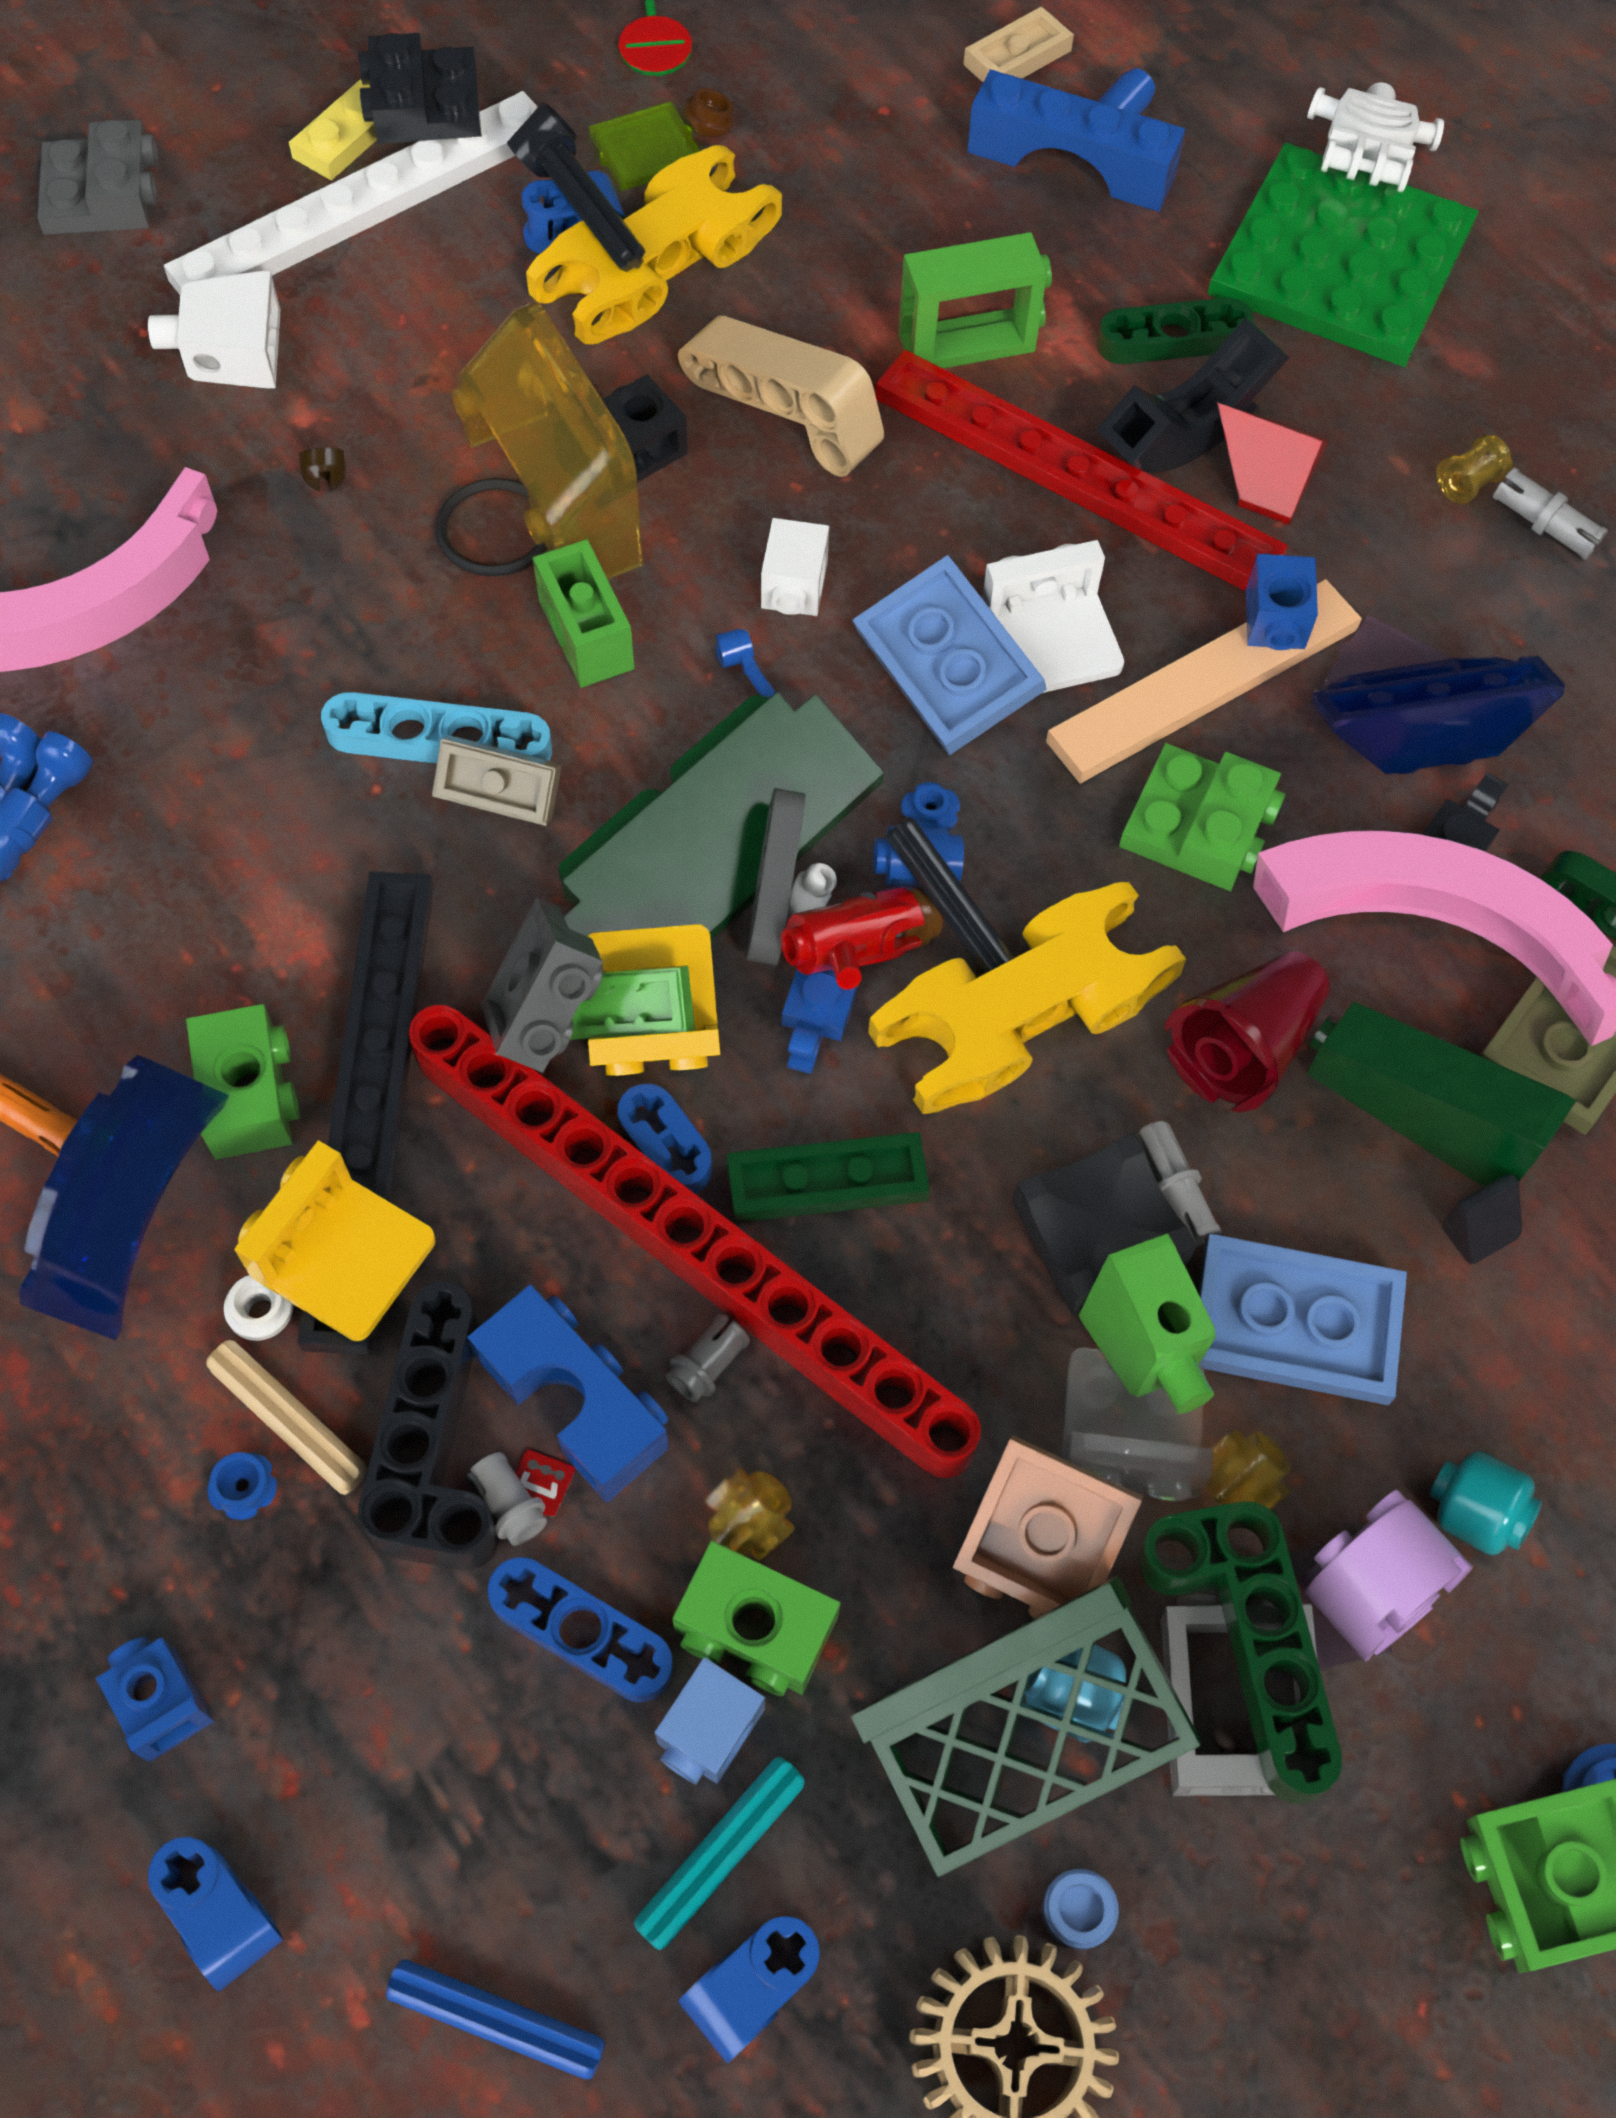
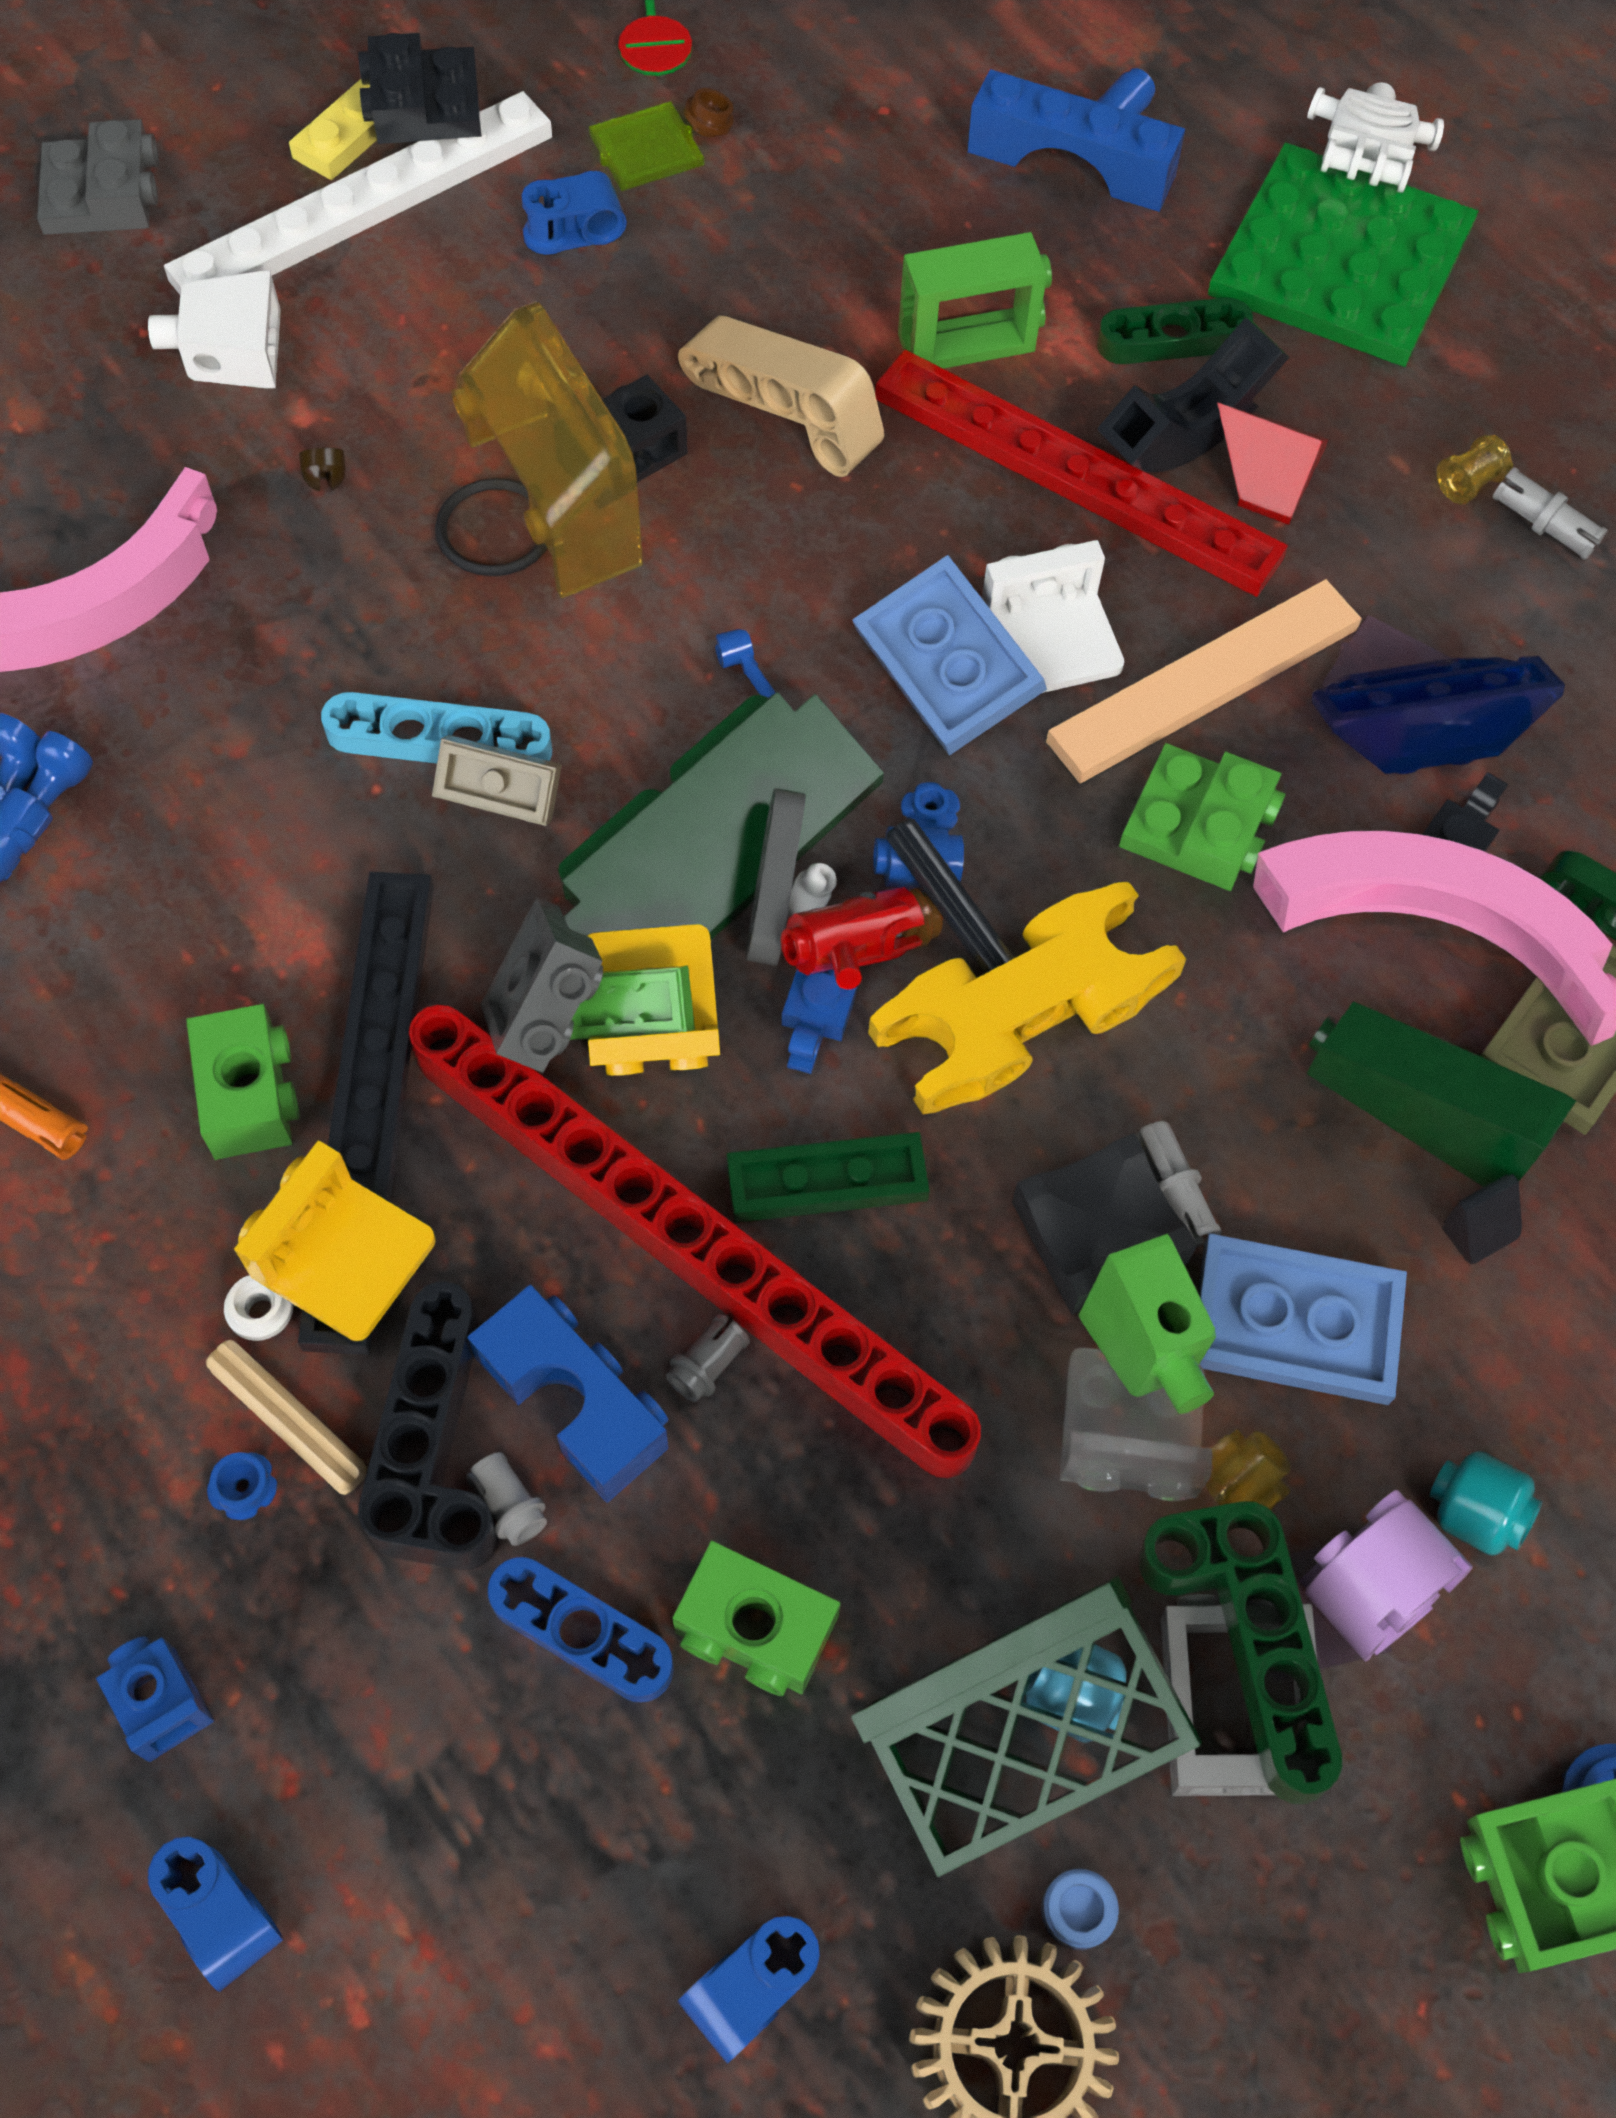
(107, 1192): clear blue windscreen -> none
(495, 2019): blue axle -> none
(545, 1479): red sticker -> none
(549, 150): black axle -> none
(584, 613): bright green brick -> none
(675, 1129): blue beam -> none
(682, 222): yellow piece -> none
(708, 1723): medium blue brick -> none
(719, 1853): teal axle -> none
(750, 1513): clear yellow gear -> none
(794, 567): white brick -> none
(1020, 46): tan plate -> none
(1045, 1529): nougat plate -> none
(1247, 1030): dark red cone -> none
(1281, 601): blue brick -> none

